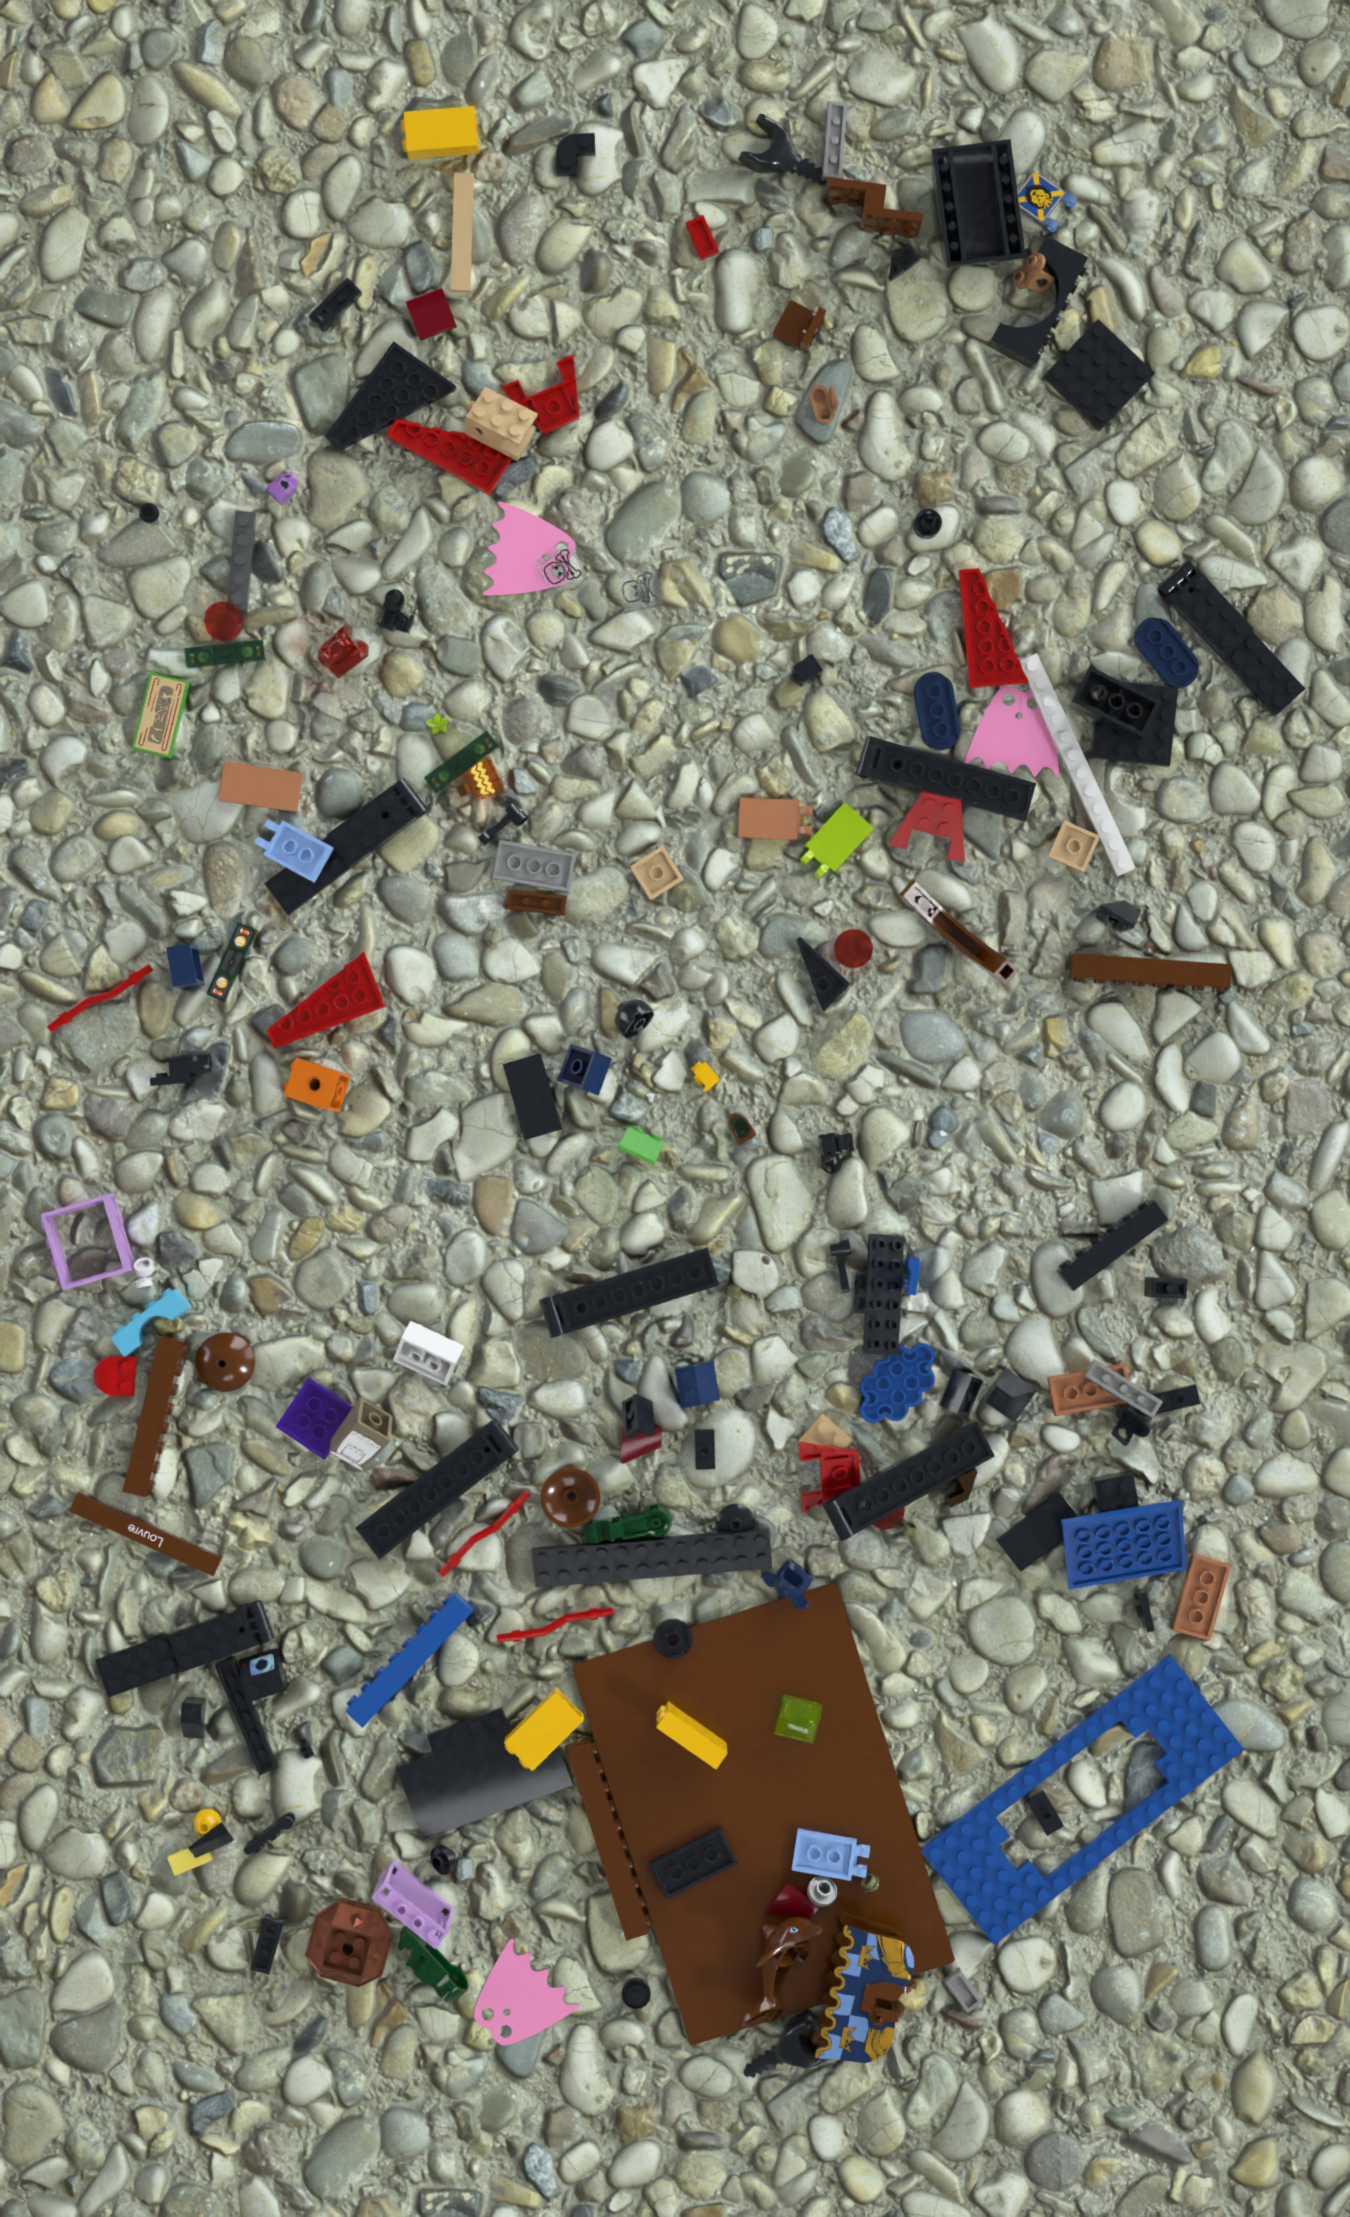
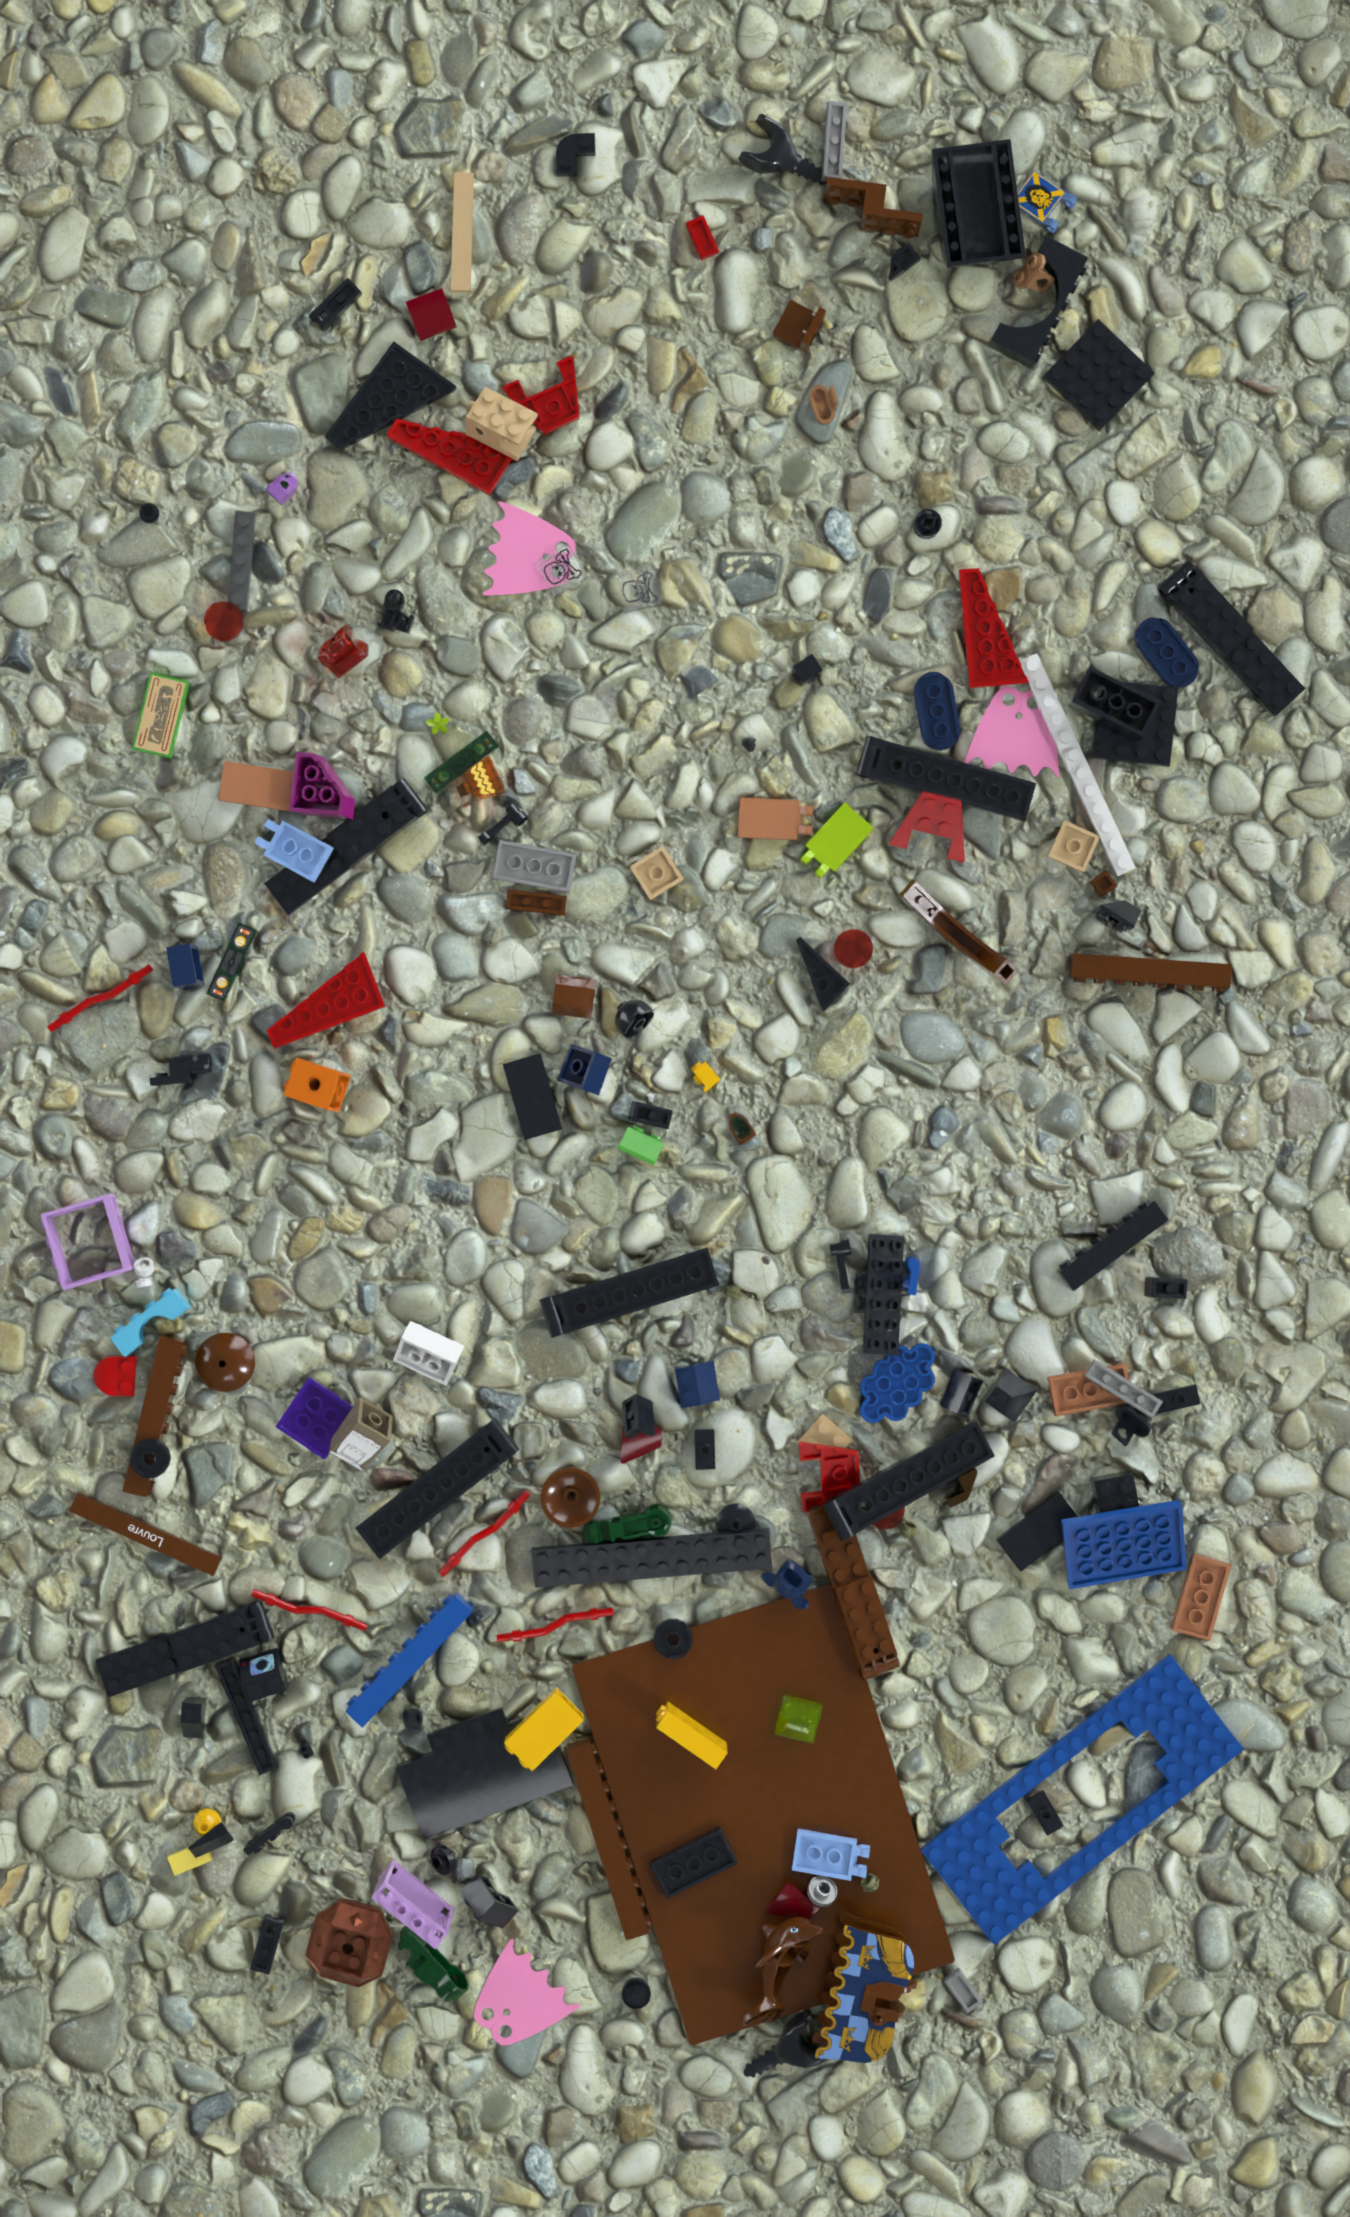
(161, 1454): none -> black tile
(225, 654): clear green tile -> none
(271, 1599): none -> red bar
(319, 789): none -> magenta brick
(412, 1718): none -> black tile
(440, 132): yellow brick -> none
(488, 1903): none -> black brick
(573, 996): none -> reddish brown slope
(650, 1115): none -> black slope
(749, 744): none -> black rock
(832, 1145): black piece -> none
(855, 1598): none -> reddish brown hinge
(1103, 884): none -> reddish brown tile
(1143, 1610): black plate -> none

